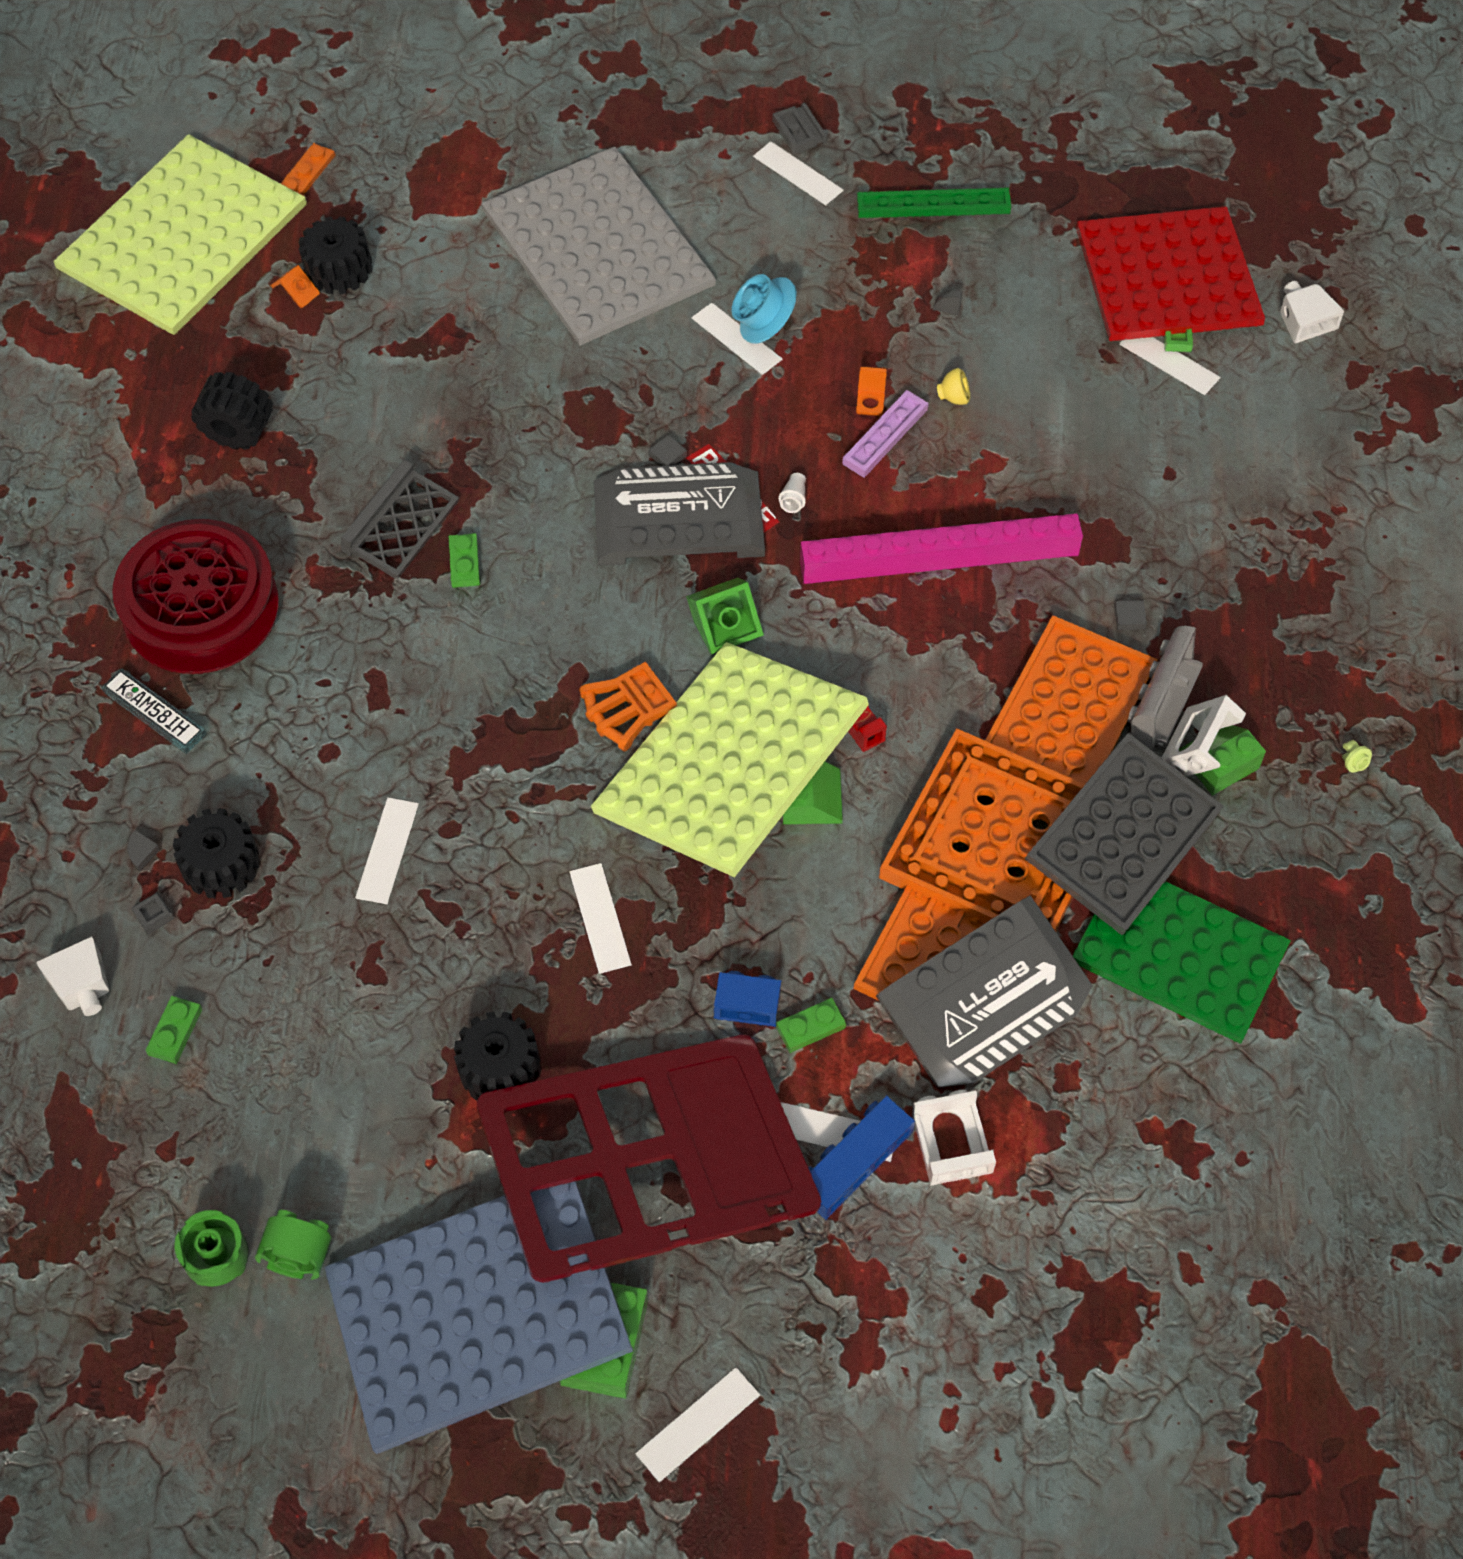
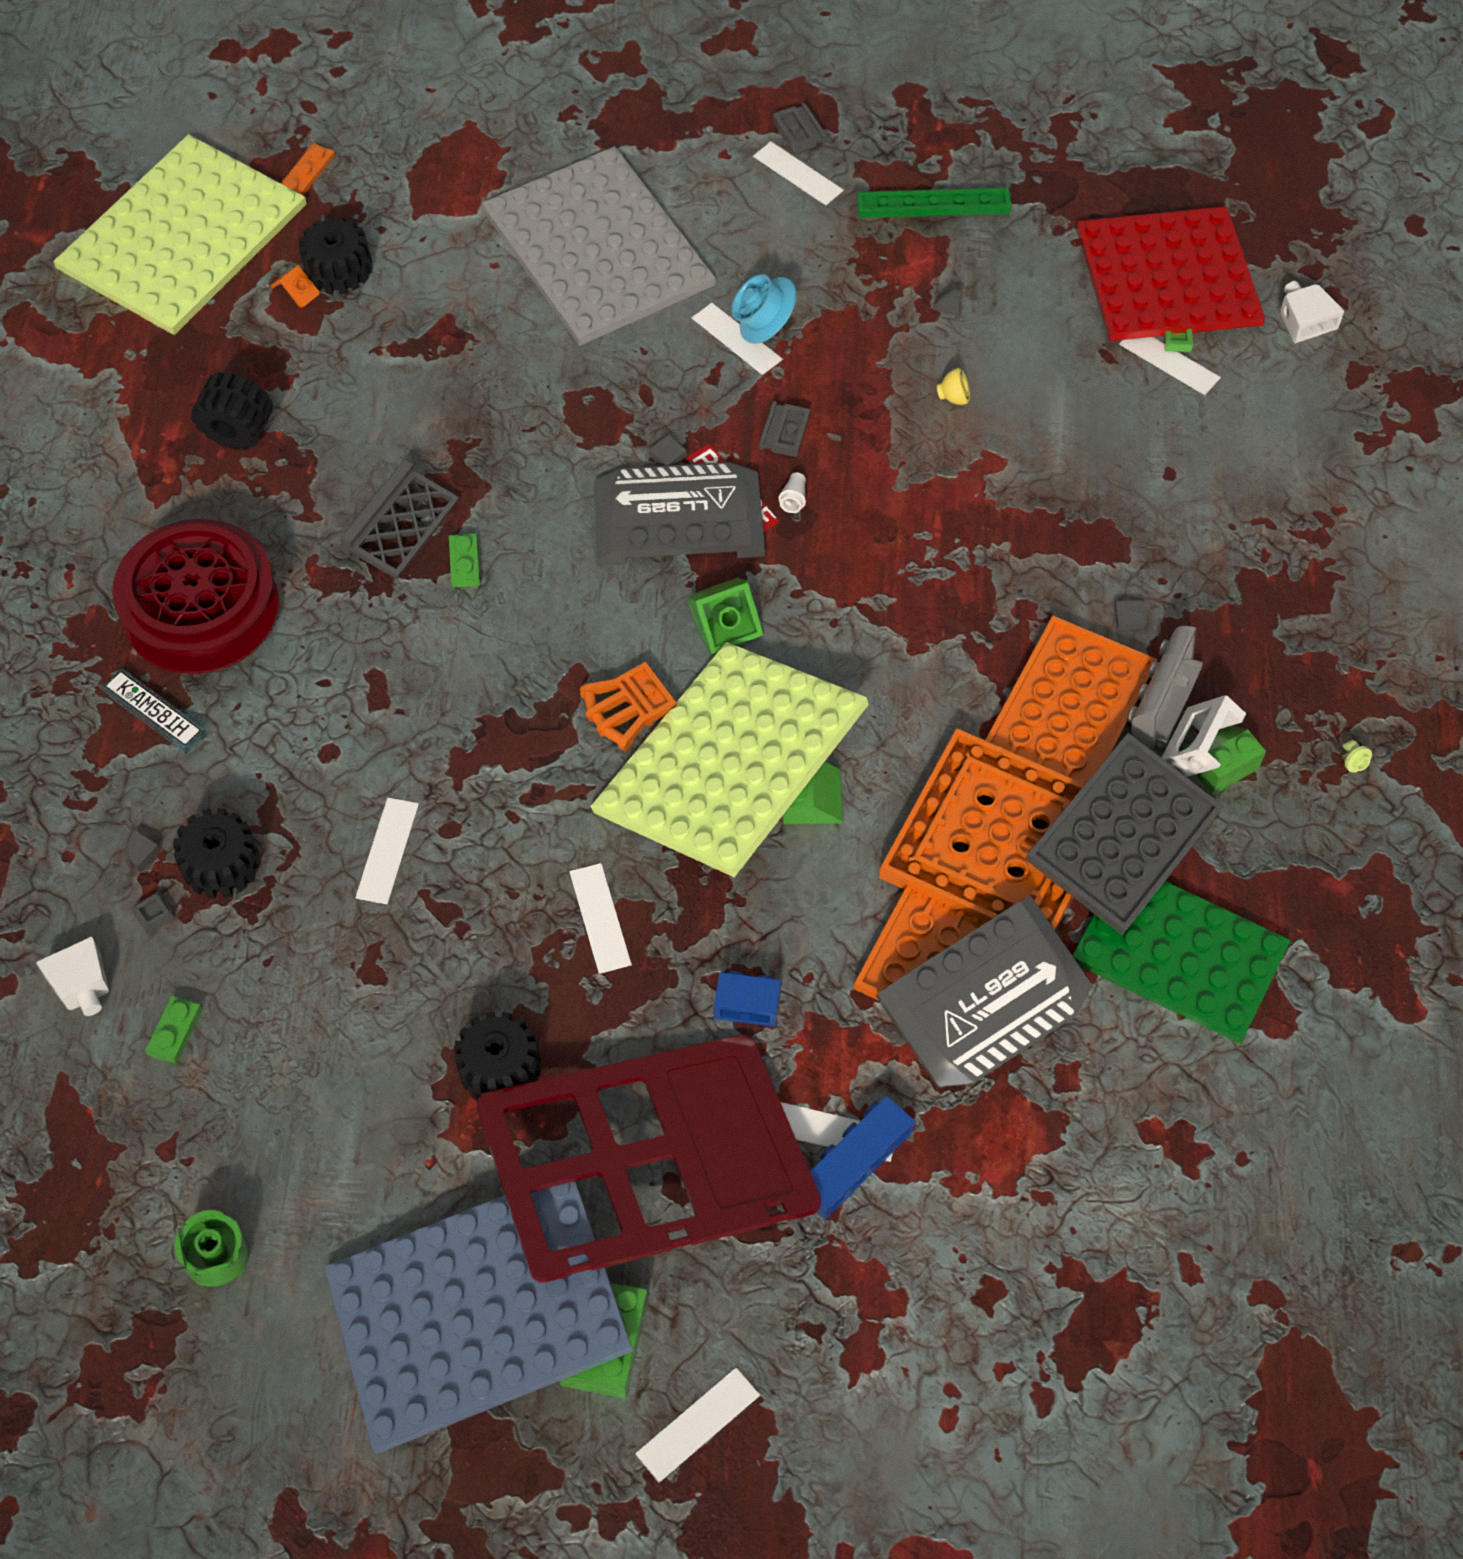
(294, 1245): bright green brick -> none
(785, 429): none -> dark grey plate
(810, 1025): bright green plate -> none
(867, 726): red leg -> none
(871, 385): orange bracket -> none
(885, 433): lavender plate -> none
(940, 548): dark pink brick -> none
(963, 1105): white panel -> none

